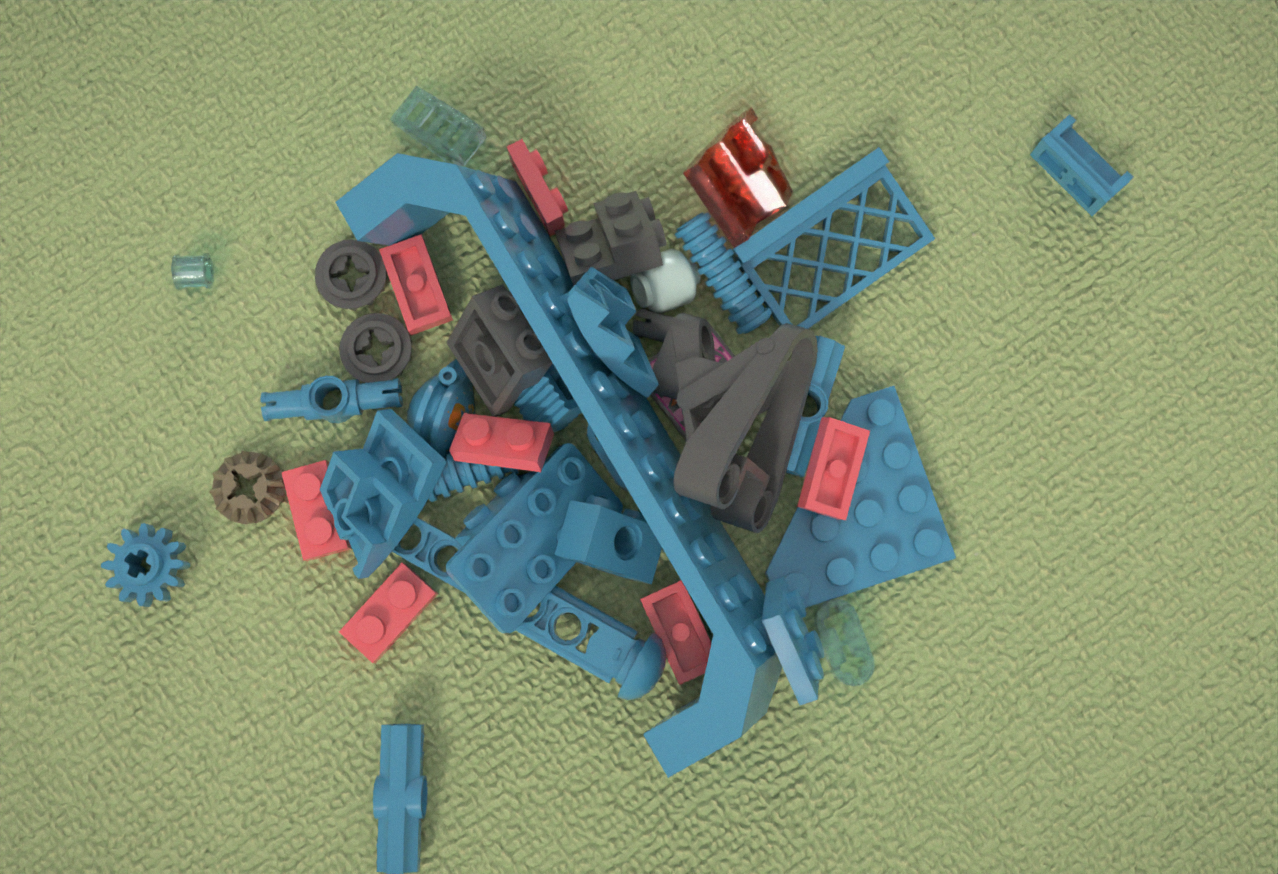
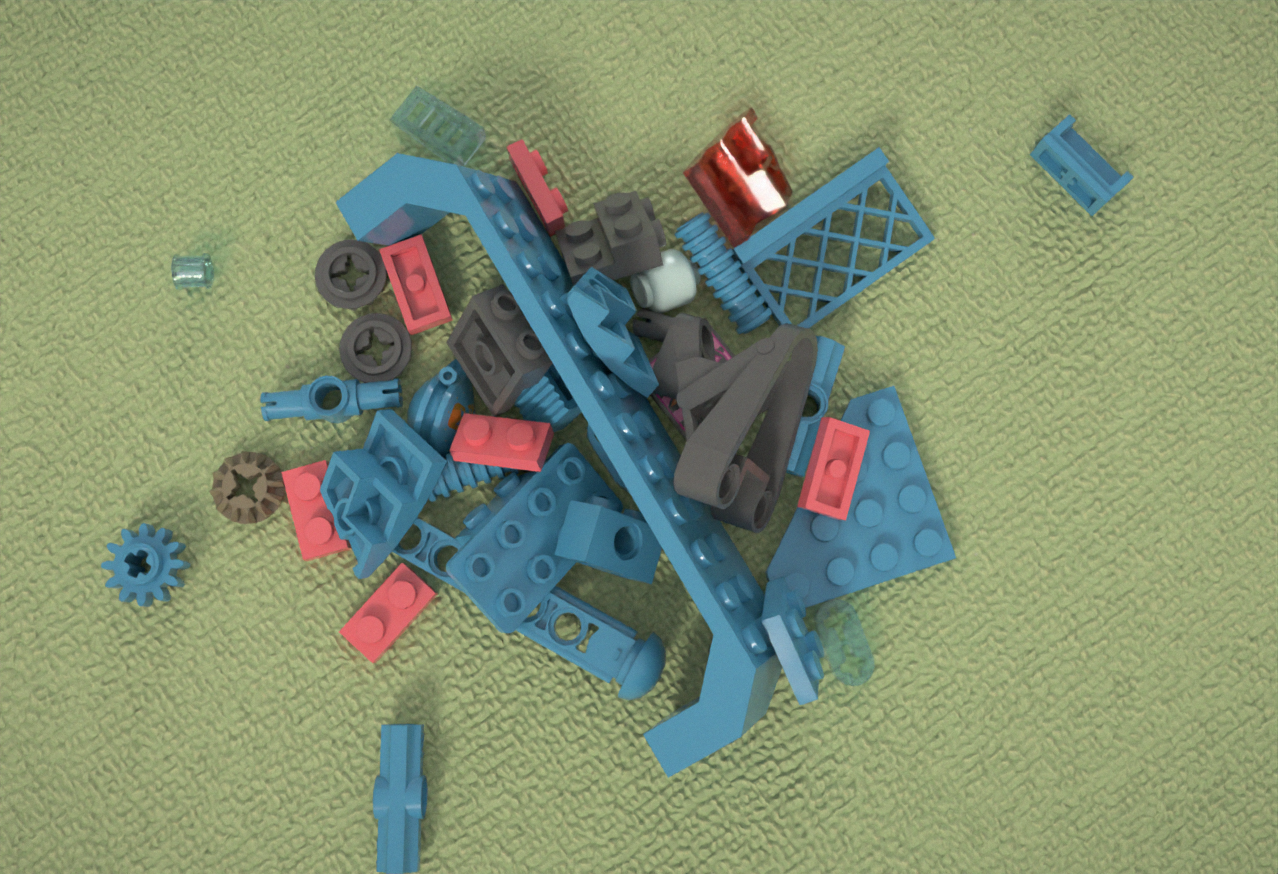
(680, 629): coral plate -> none

